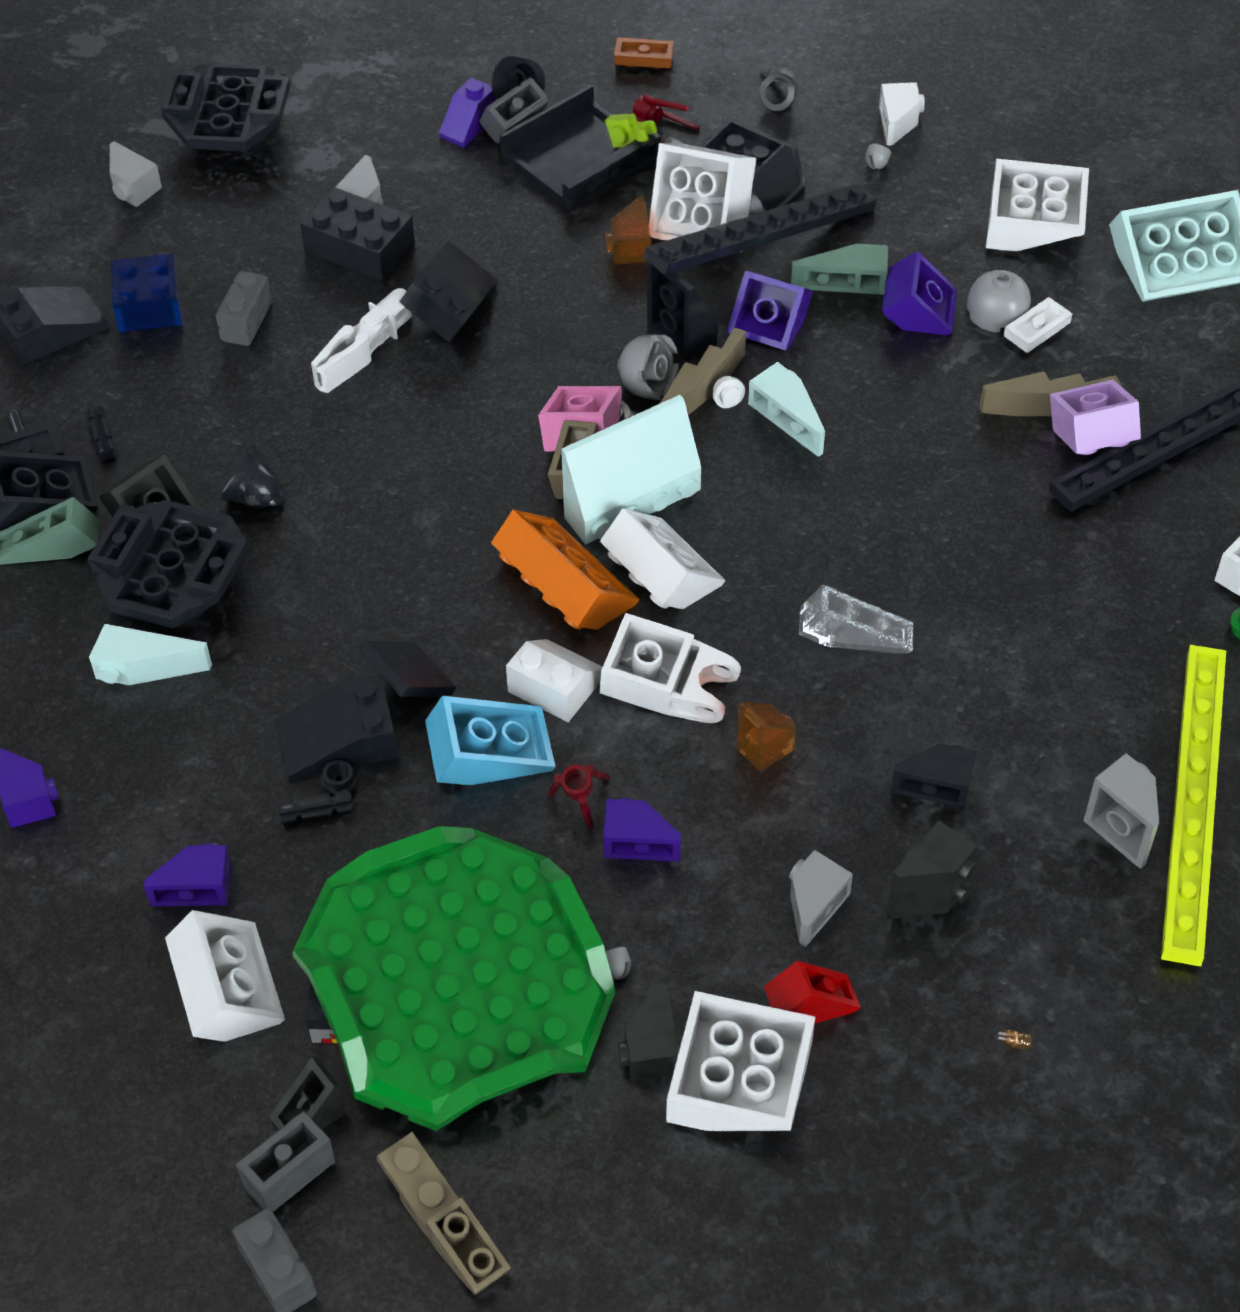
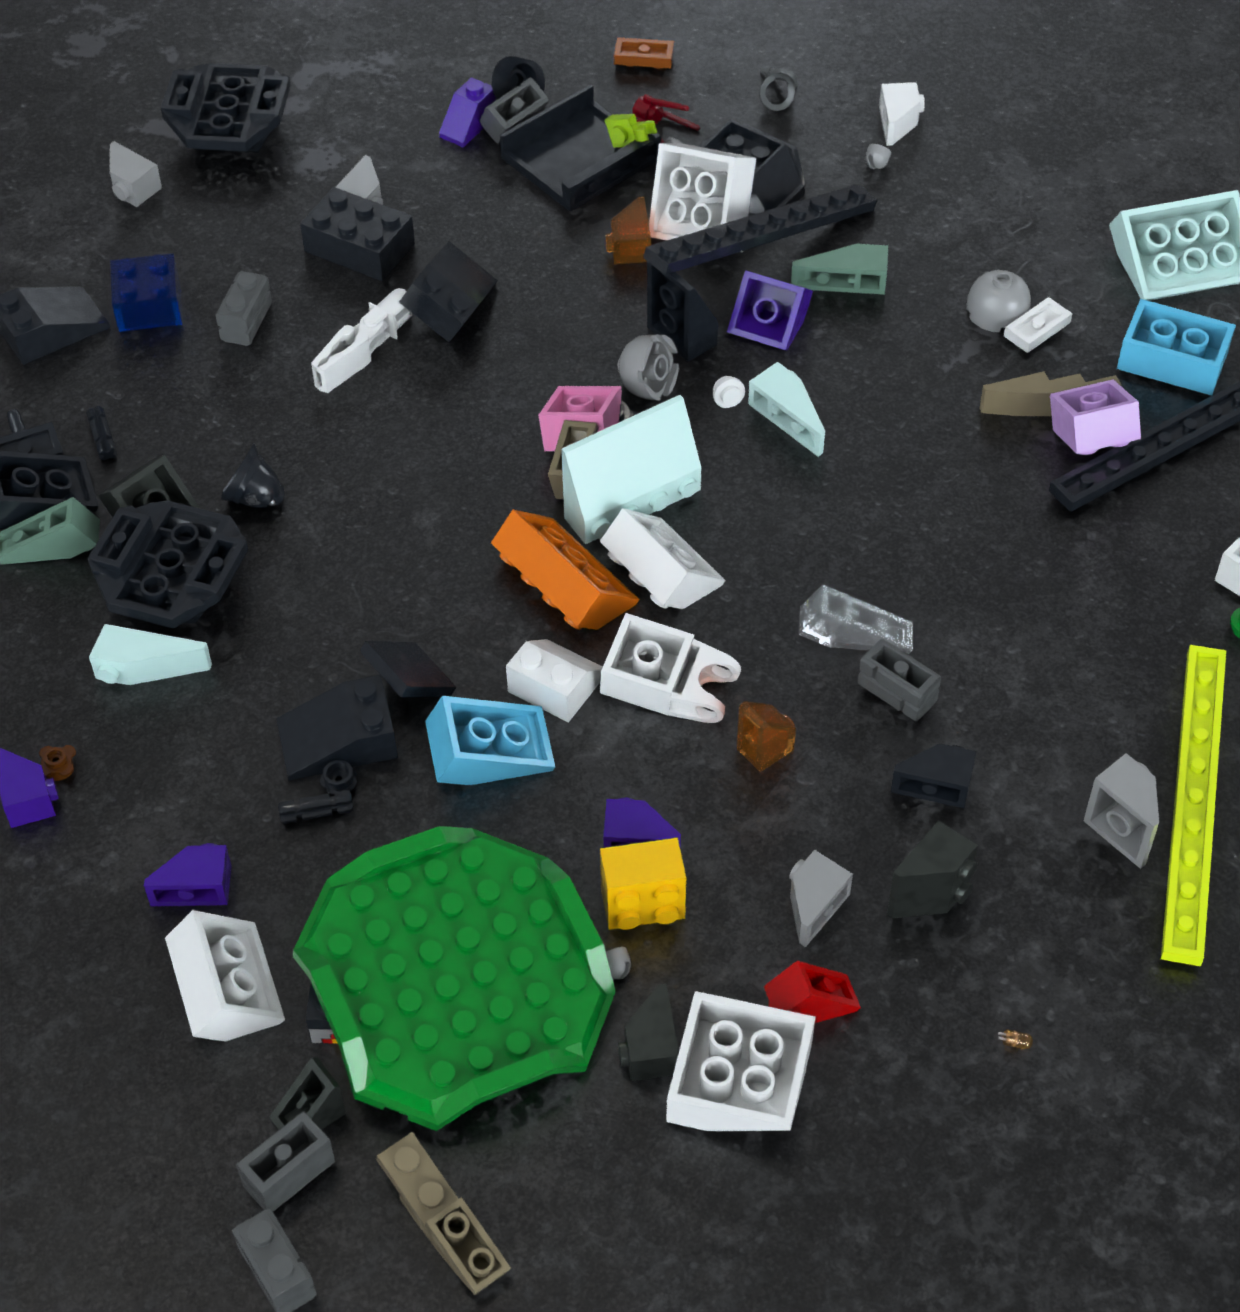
(63, 767): none -> reddish brown plate
(577, 786): dark red plant -> none
(643, 883): none -> yellow brick
(697, 382): dark tan slope -> none
(899, 679): none -> dark grey brick
(919, 297): dark purple slope -> none
(1035, 204): white slope -> none
(1176, 346): none -> medium azure brick

